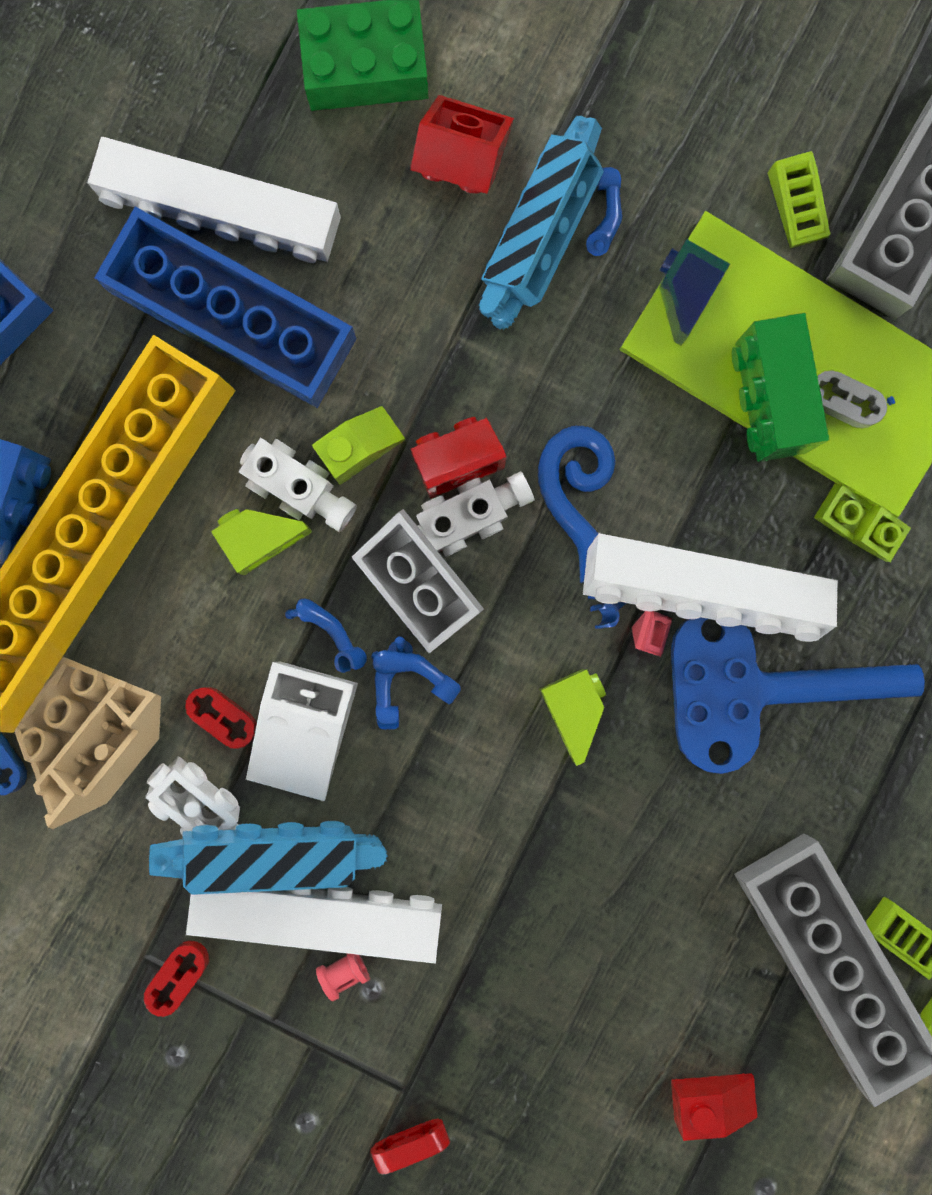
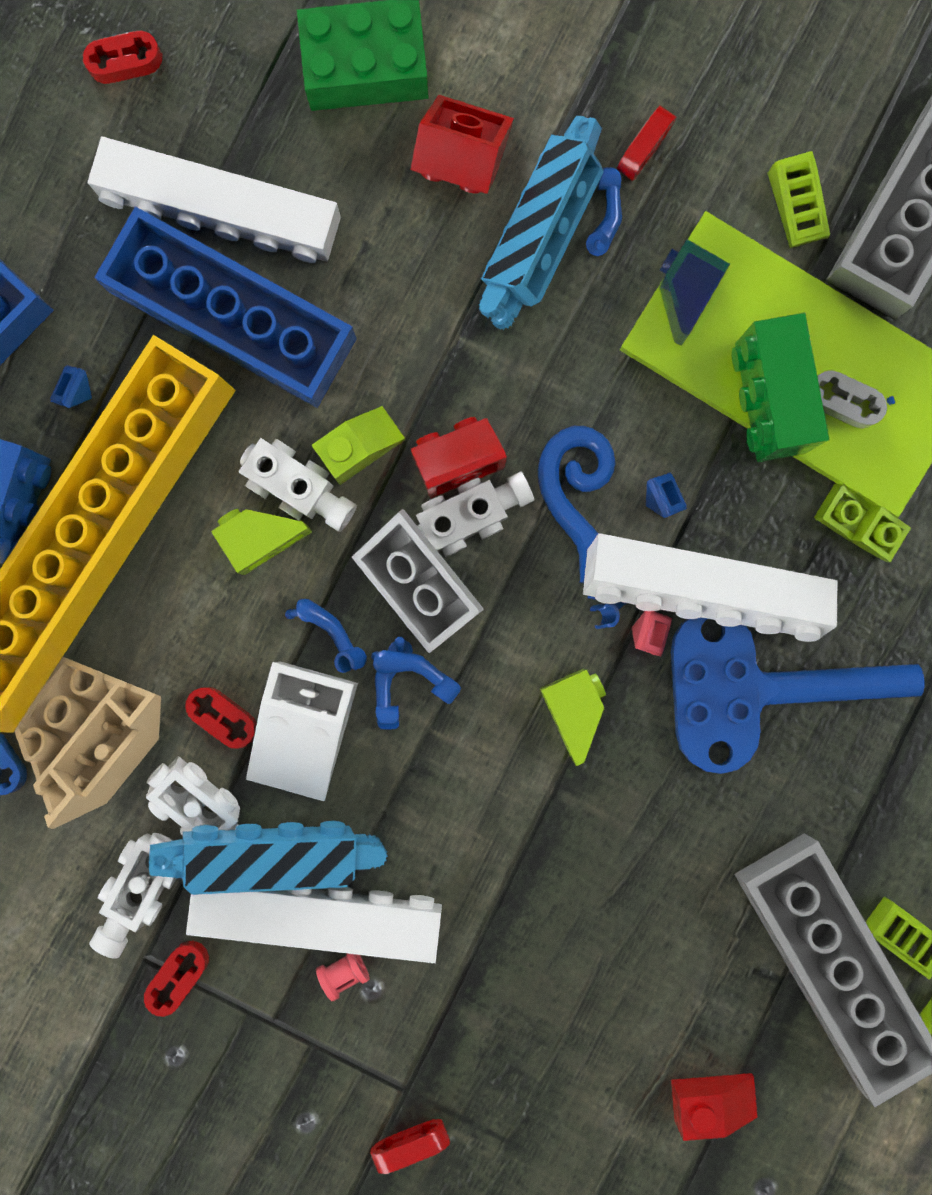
(71, 388): none -> blue slope
(119, 908): none -> white brick
(122, 56): none -> red beam
(646, 143): none -> red beam
(664, 496): none -> blue slope

